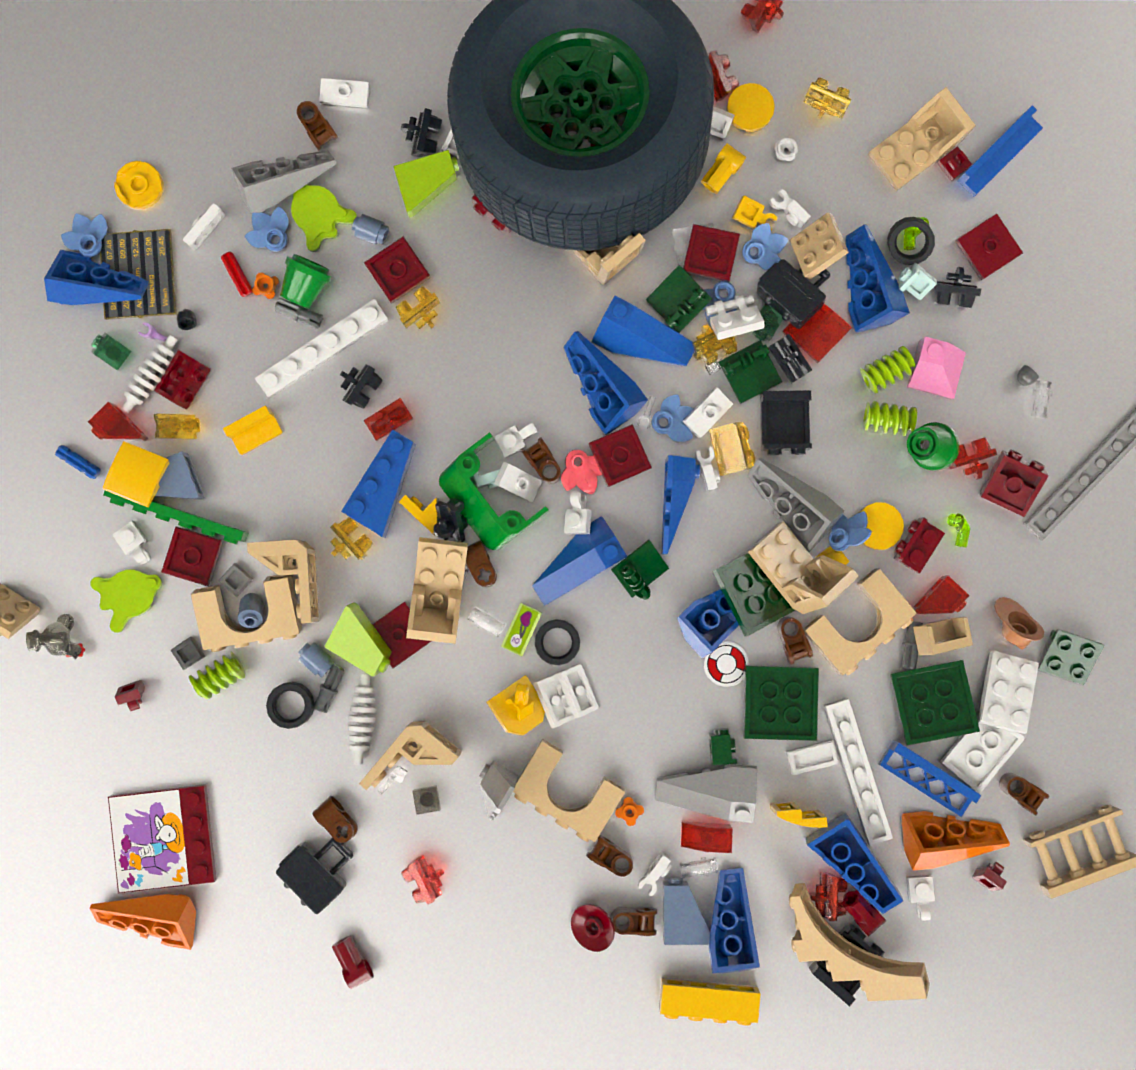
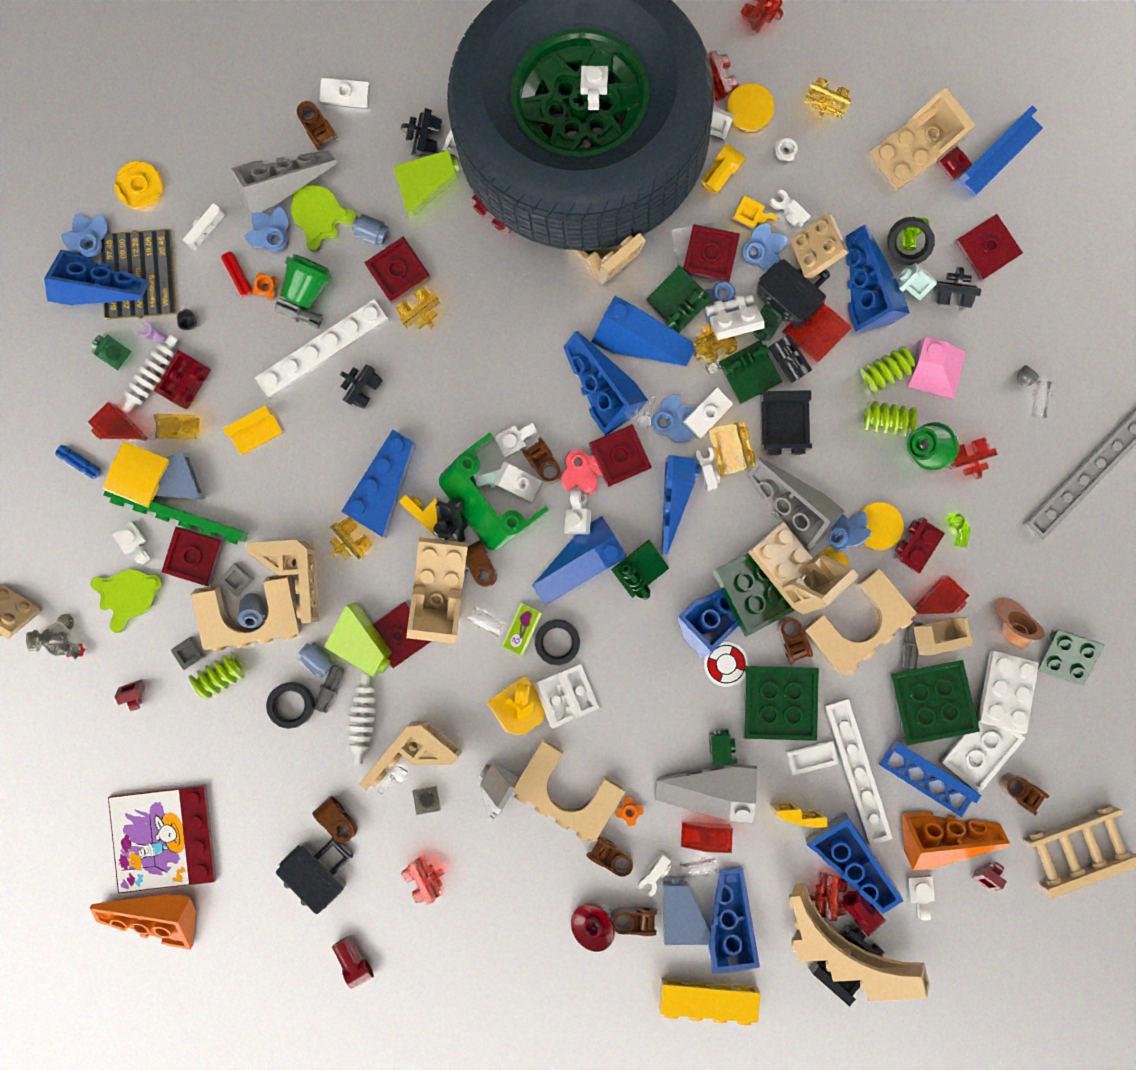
(388, 418): clear red hips -> none
(594, 82): none -> white plate
(1014, 482): dark red plate -> none

